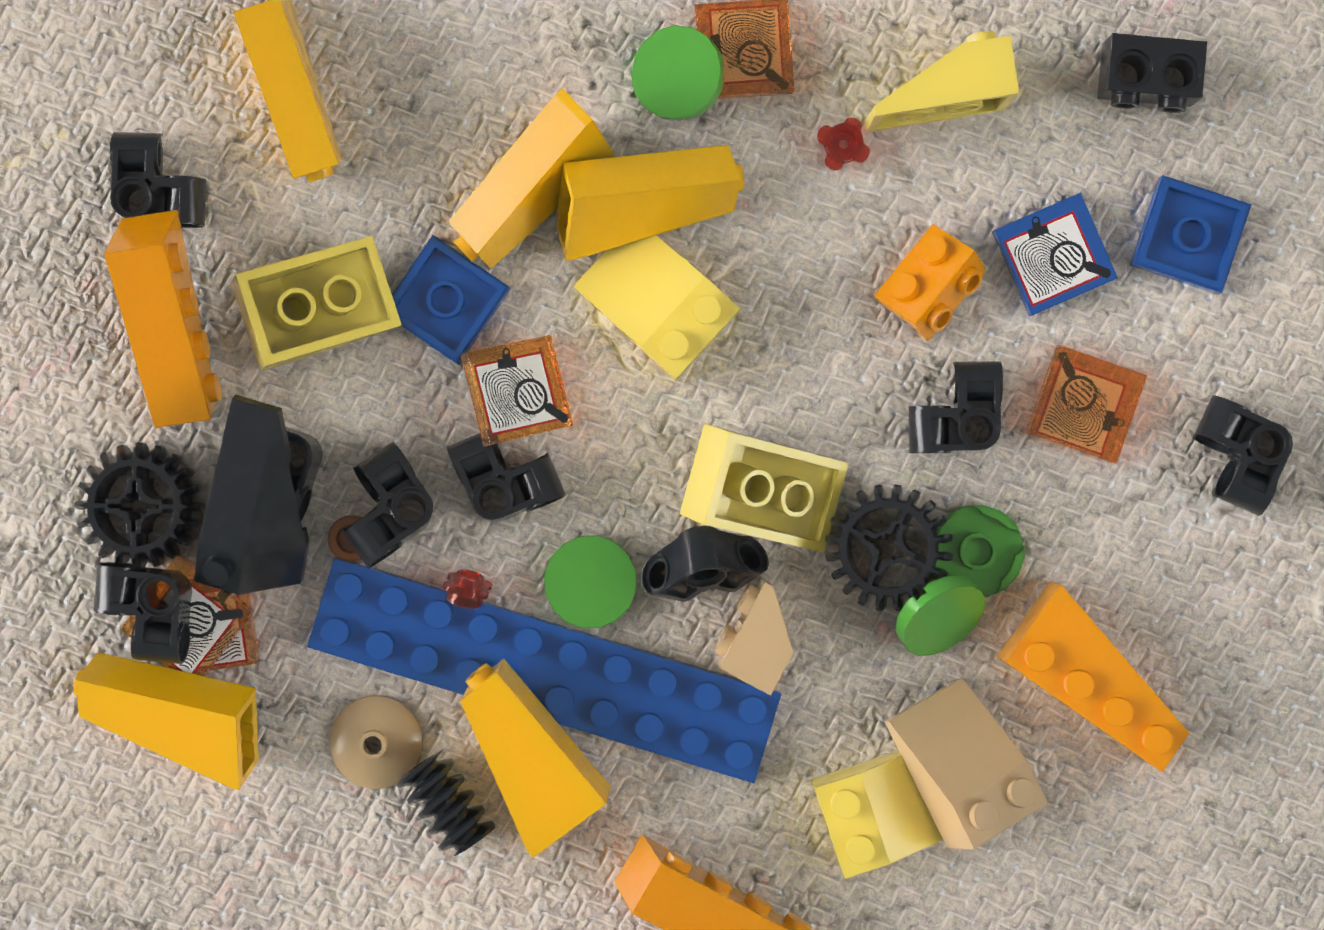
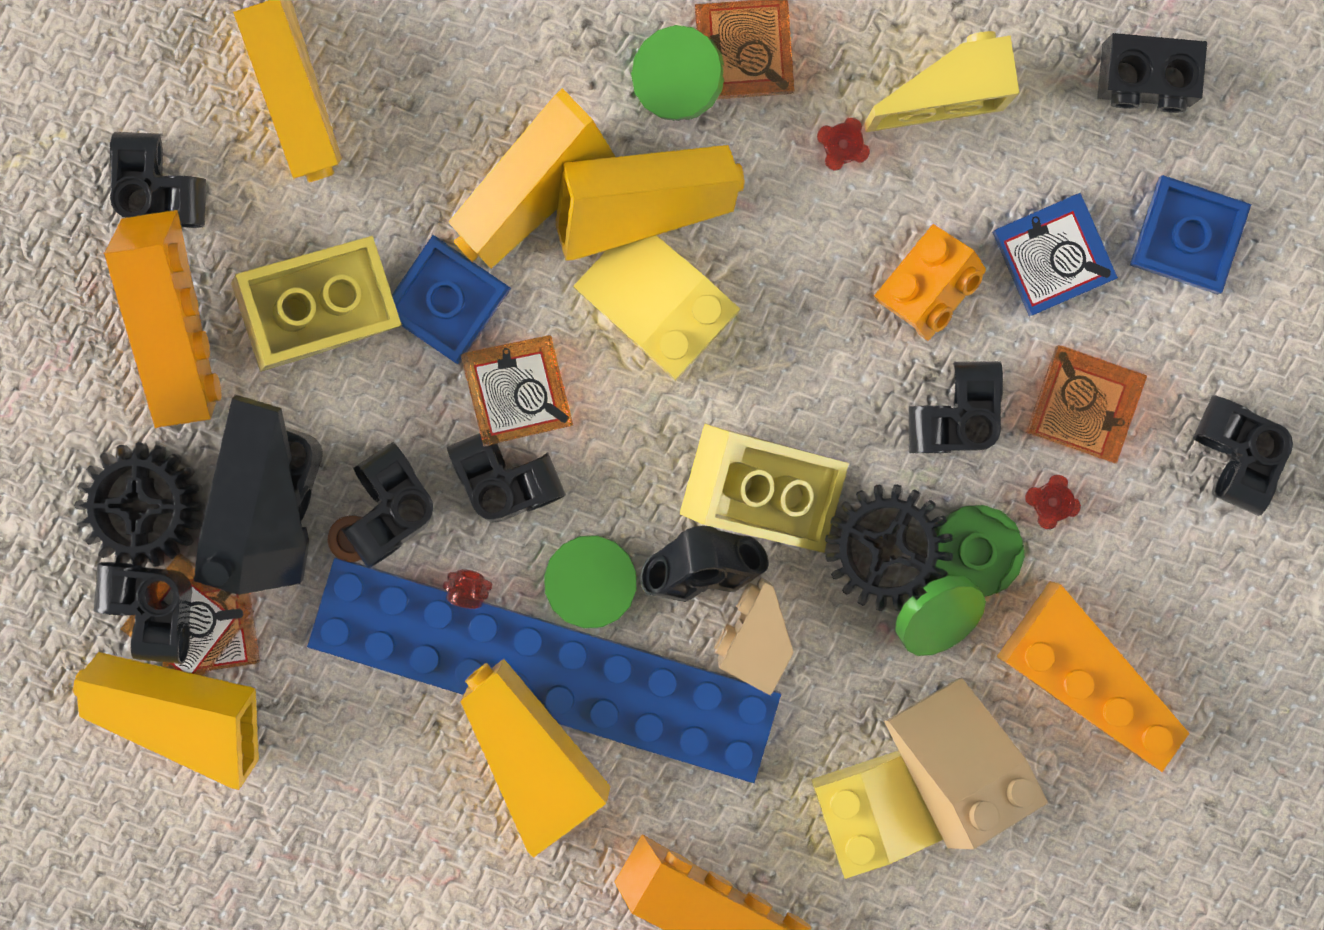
(389, 722): tan dish -> none
(446, 804): black piece -> none
(1065, 506): none -> clear red plate

